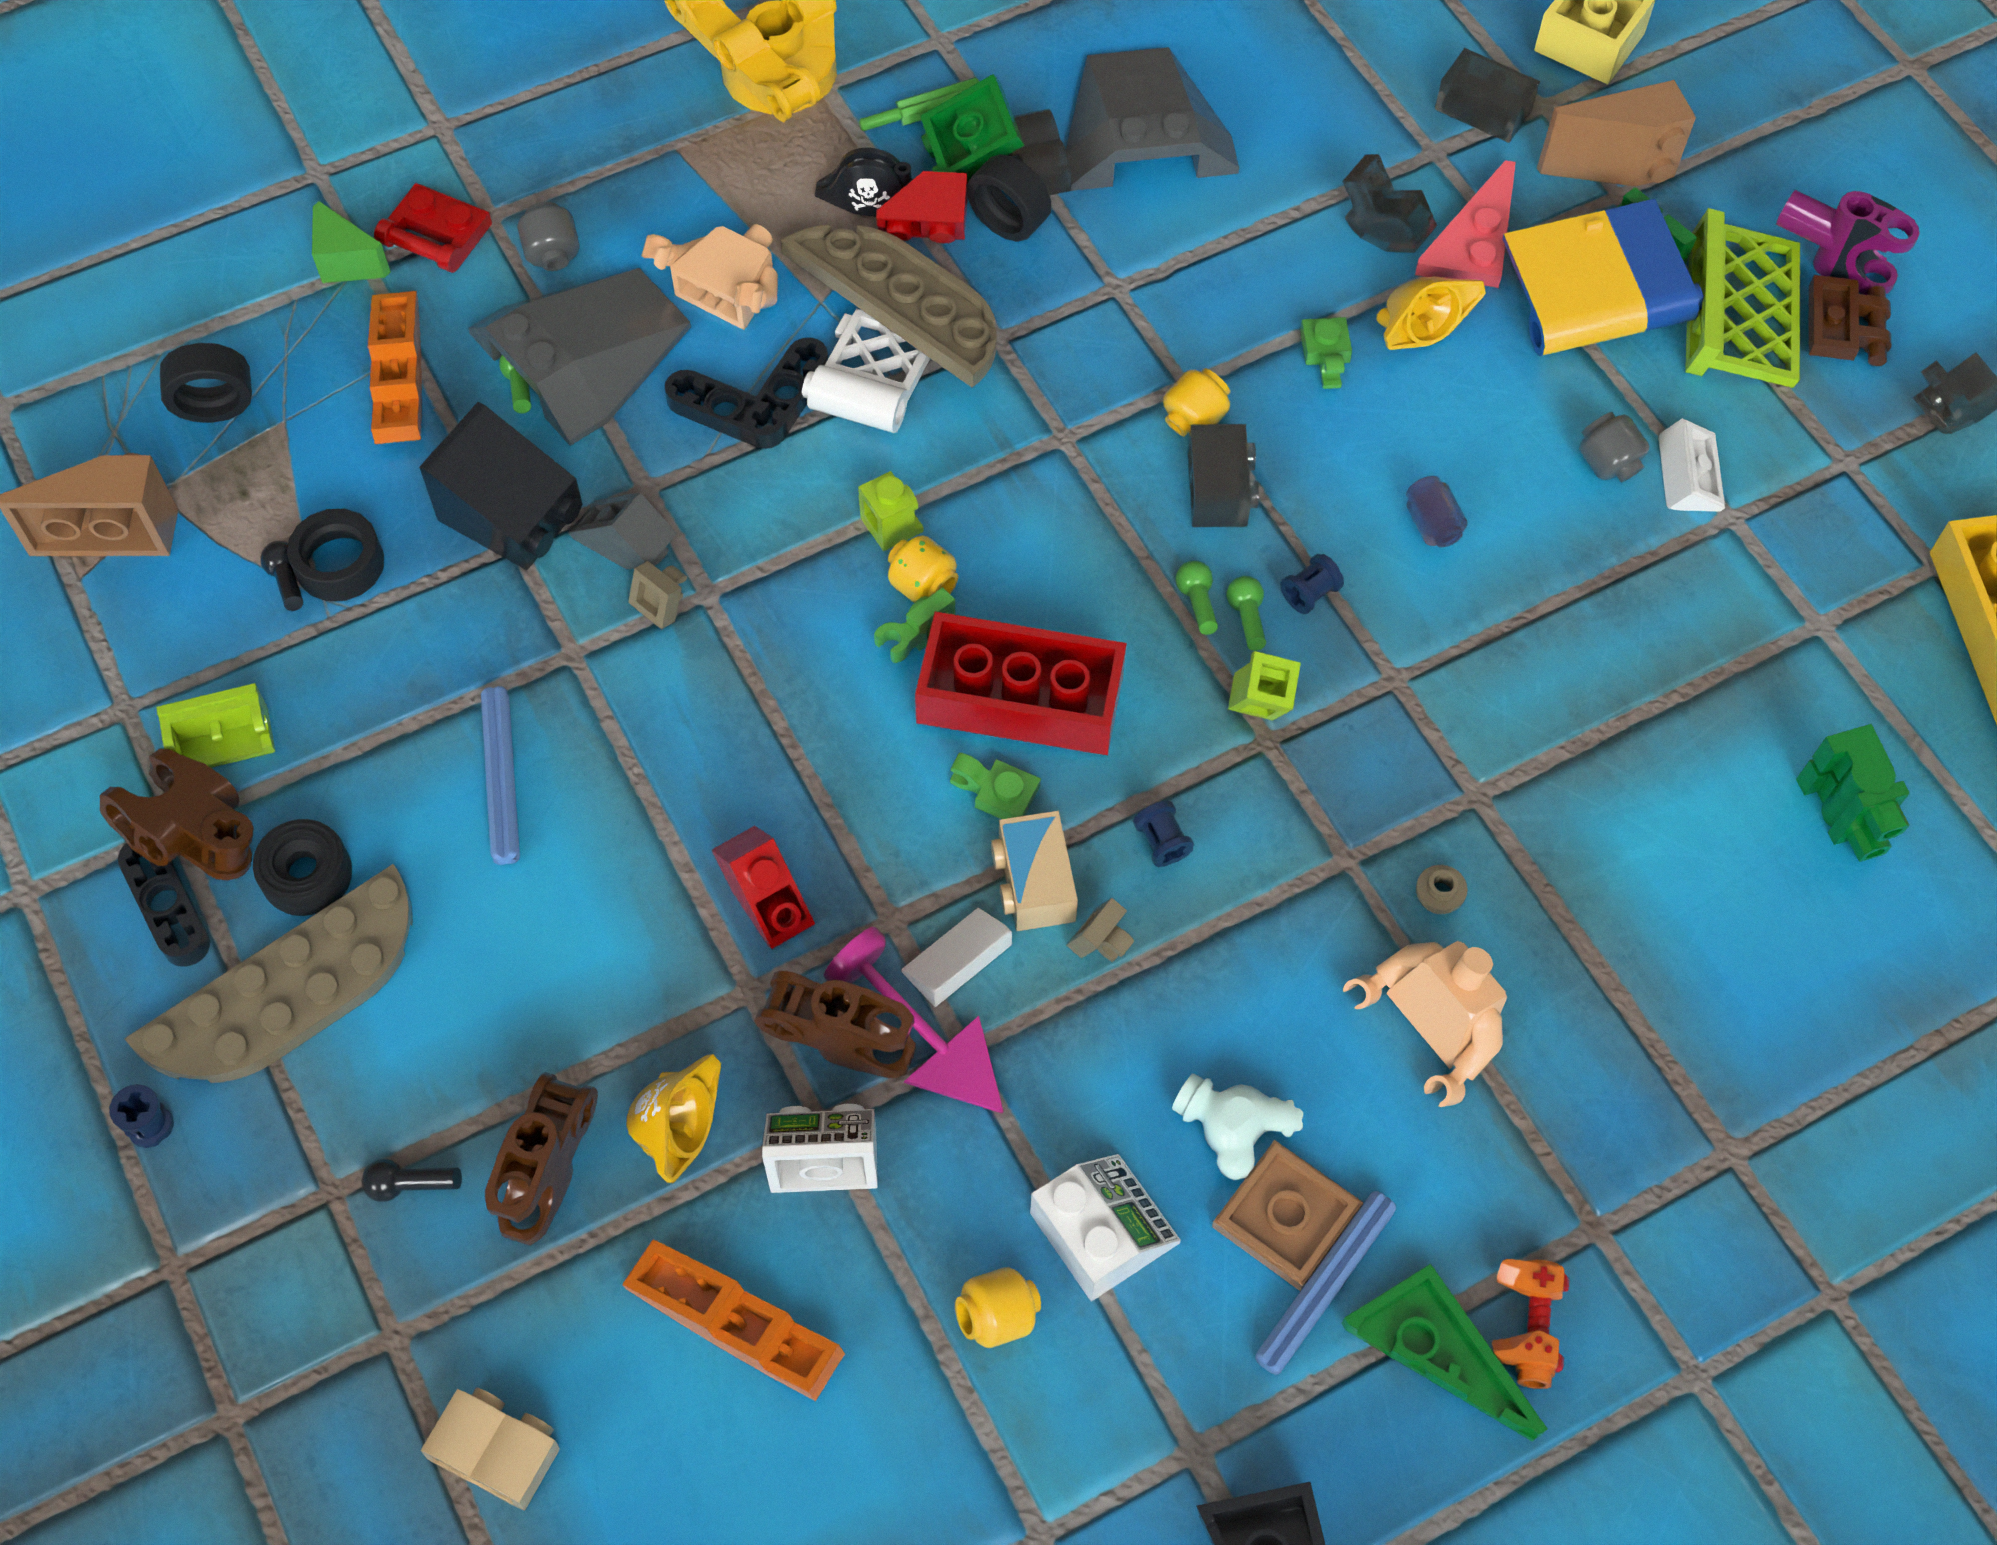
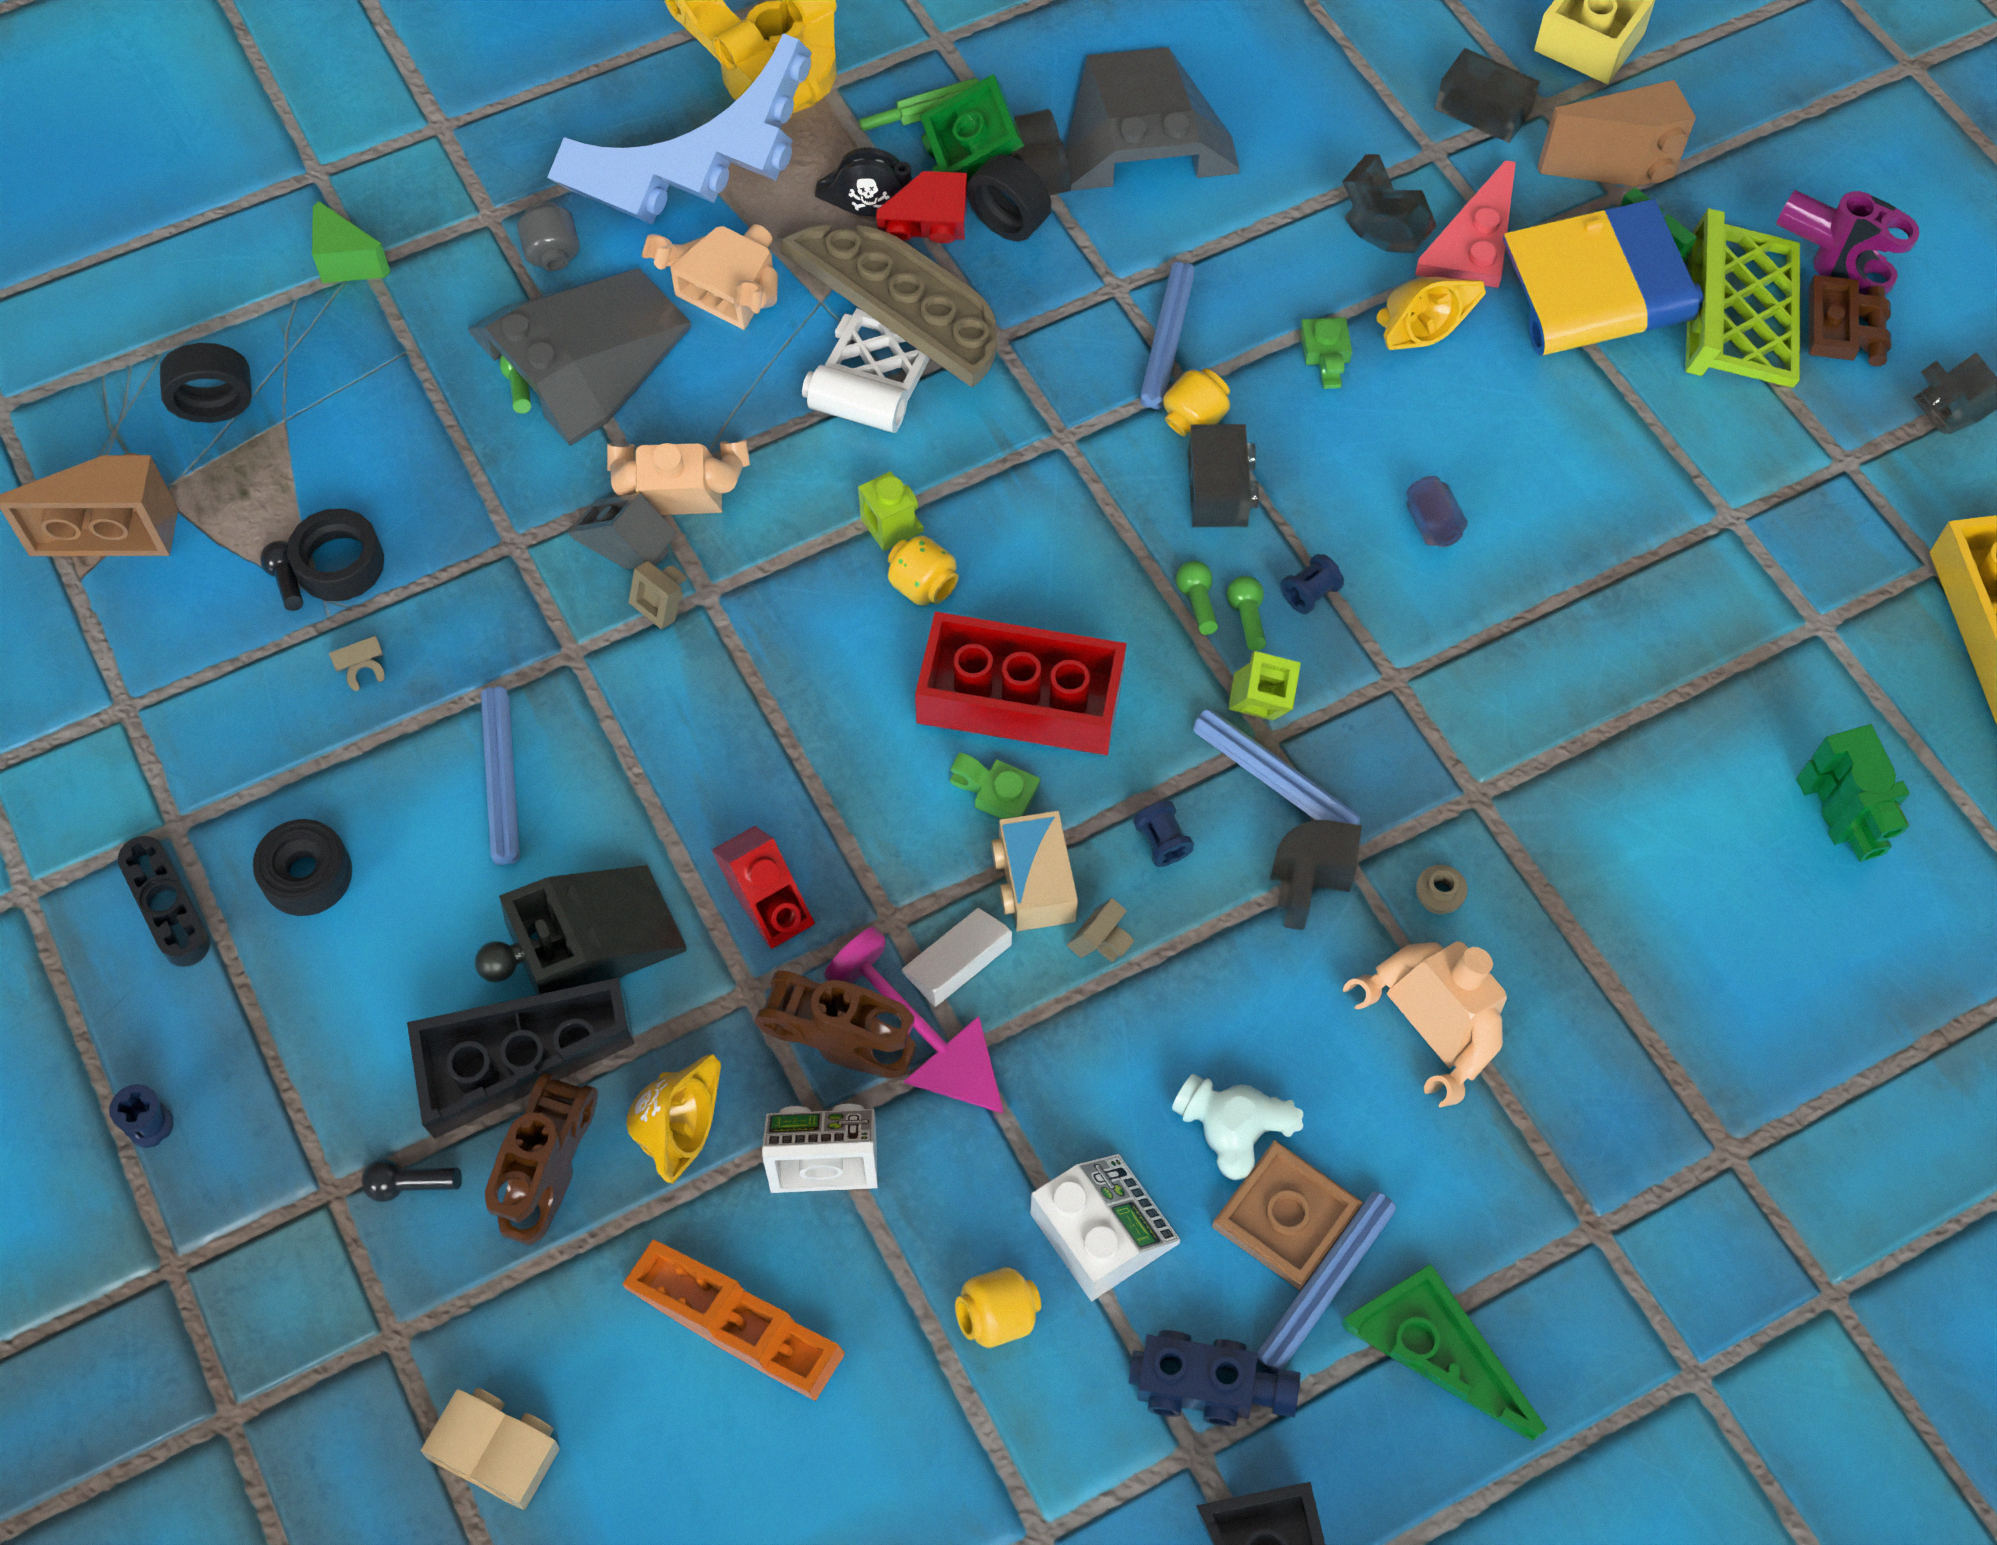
(187, 820): reddish brown piece -> none
(218, 726): lime hinge -> none
(284, 989): dark tan plate -> none
(356, 657): none -> dark tan tile
(395, 367): orange slope -> none
(439, 218): red plate -> none
(496, 1052): none -> black wedge
(500, 488): black slope -> none
(586, 929): none -> pearl dark grey slope
(677, 475): none -> light nougat torso
(696, 162): none -> light blue arch
(751, 409): black beam -> none
(918, 625): bright green plate -> none
(1167, 335): none -> medium blue axle
(1197, 1384): none -> dark blue brick
(1272, 769): none -> medium blue axle
(1318, 856): none -> clear smoke brick
(1535, 1352): orange piece -> none
(1614, 447): dark grey head -> none
(1691, 468): white slope -> none

